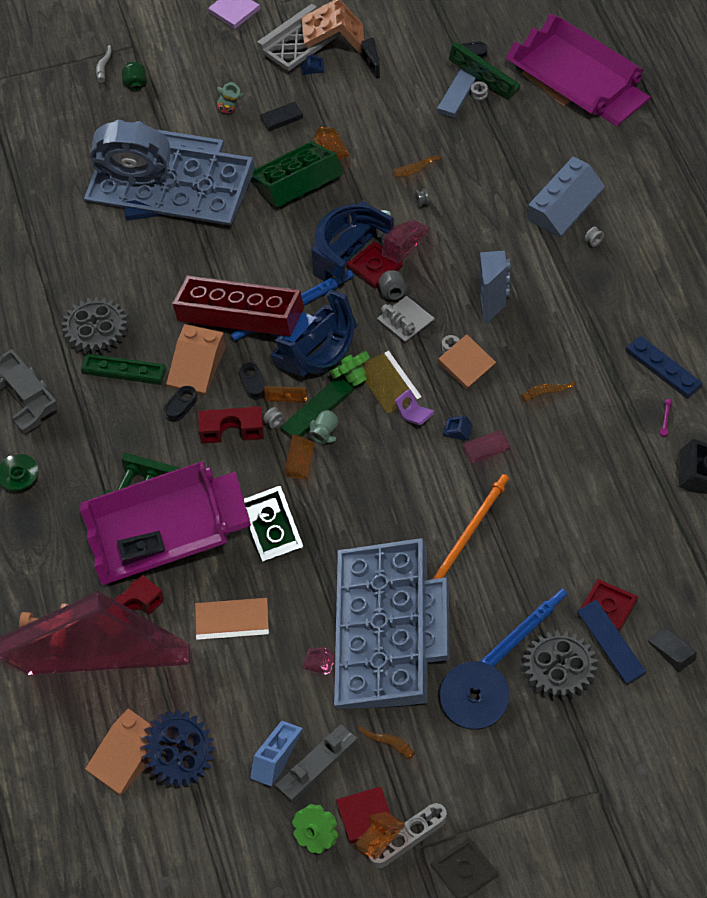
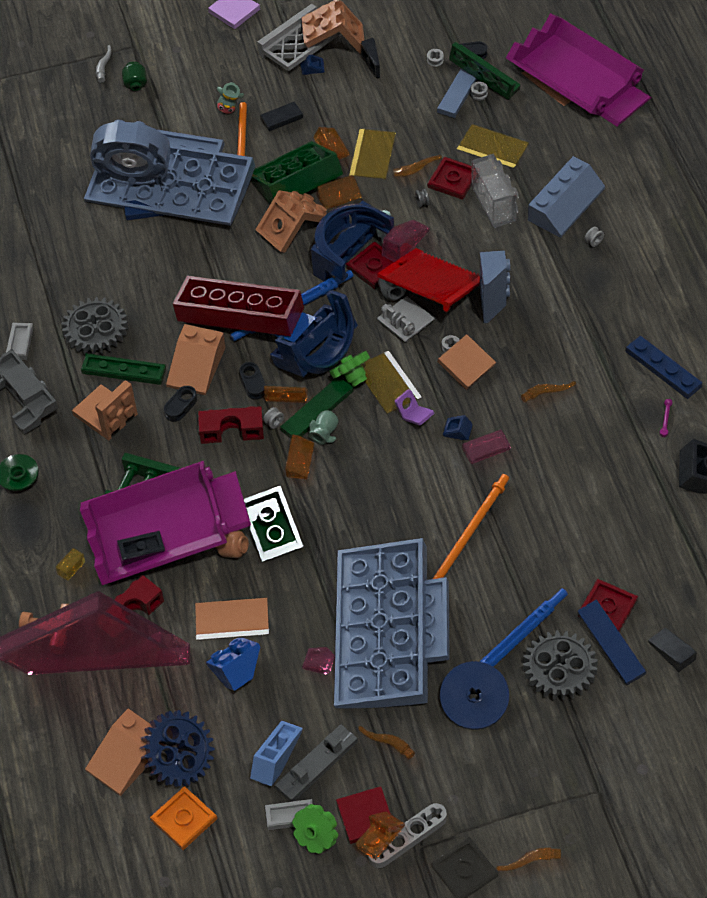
(20, 339): none -> light grey tile
(70, 564): none -> clear yellow piece
(107, 410): none -> nougat bracket
(183, 818): none -> orange tile
(235, 663): none -> blue slope
(236, 545): none -> nougat head
(242, 128): none -> orange bar
(282, 814): none -> light grey tile
(292, 211): none -> nougat bracket
(338, 192): none -> clear orange slope
(372, 153): none -> clear yellow sticker
(431, 277): none -> red door
(435, 53): none -> light grey bush
(452, 178): none -> dark red tile
(486, 142): none -> clear yellow sticker
(494, 190): none -> clear brick
(537, 854): none -> clear orange animal

